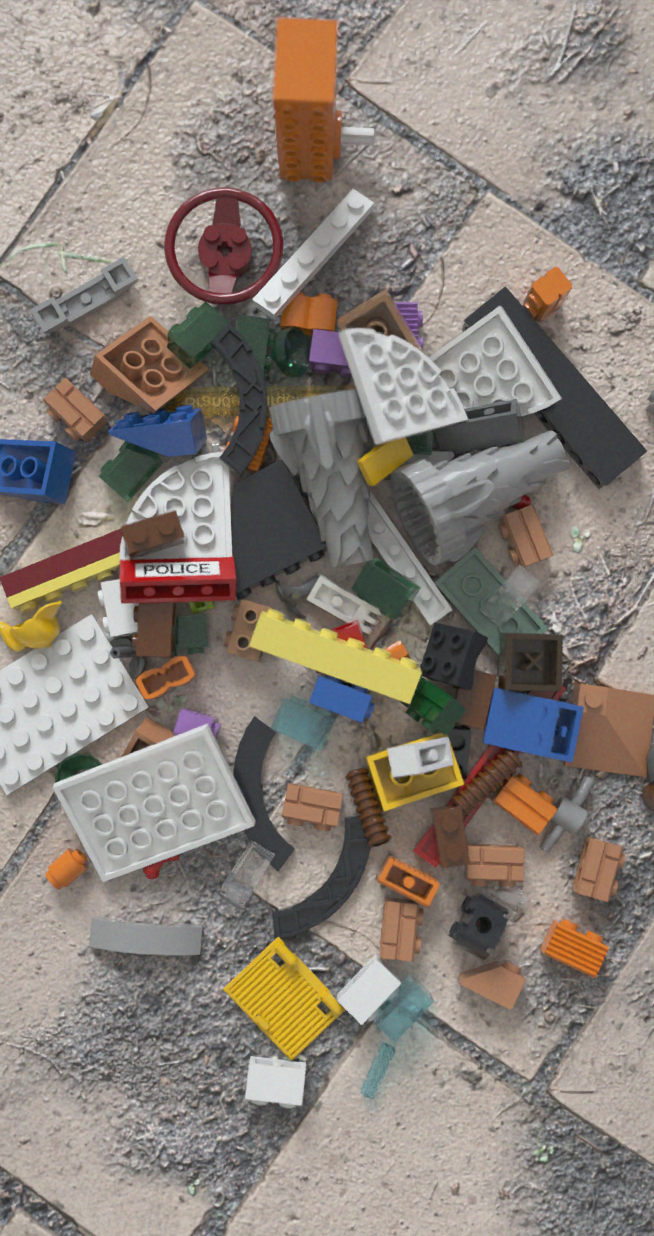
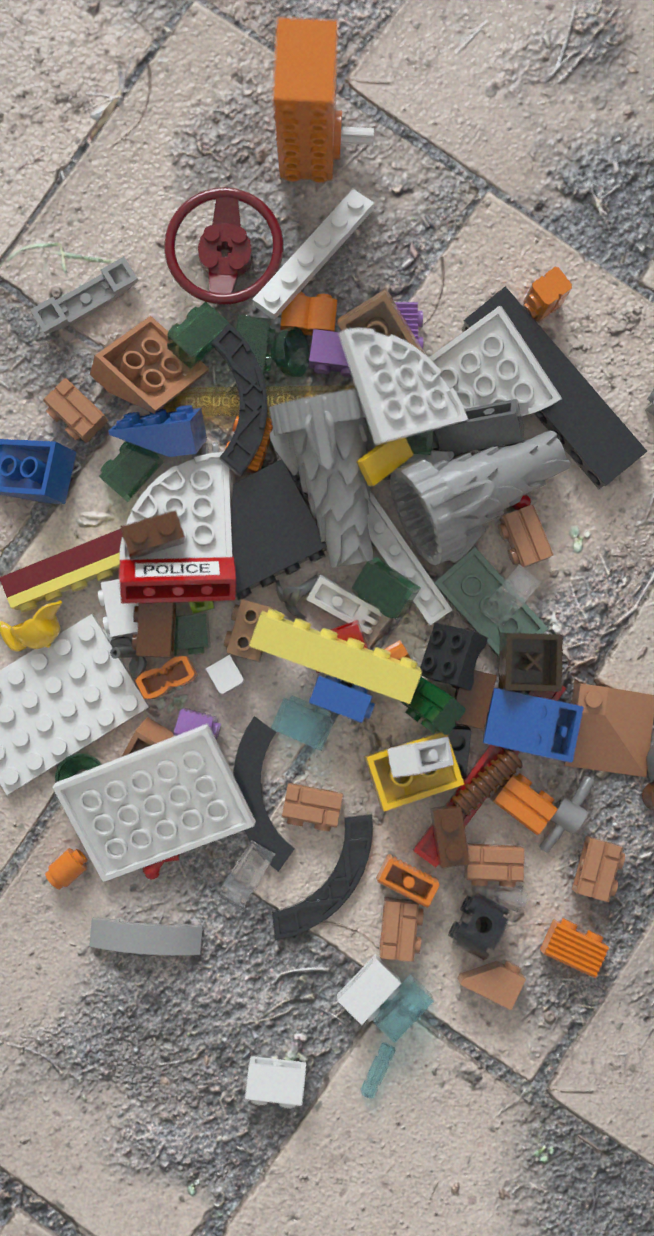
(225, 675): none -> white piece
(284, 998): yellow window -> none
(368, 807): reddish brown piece -> none

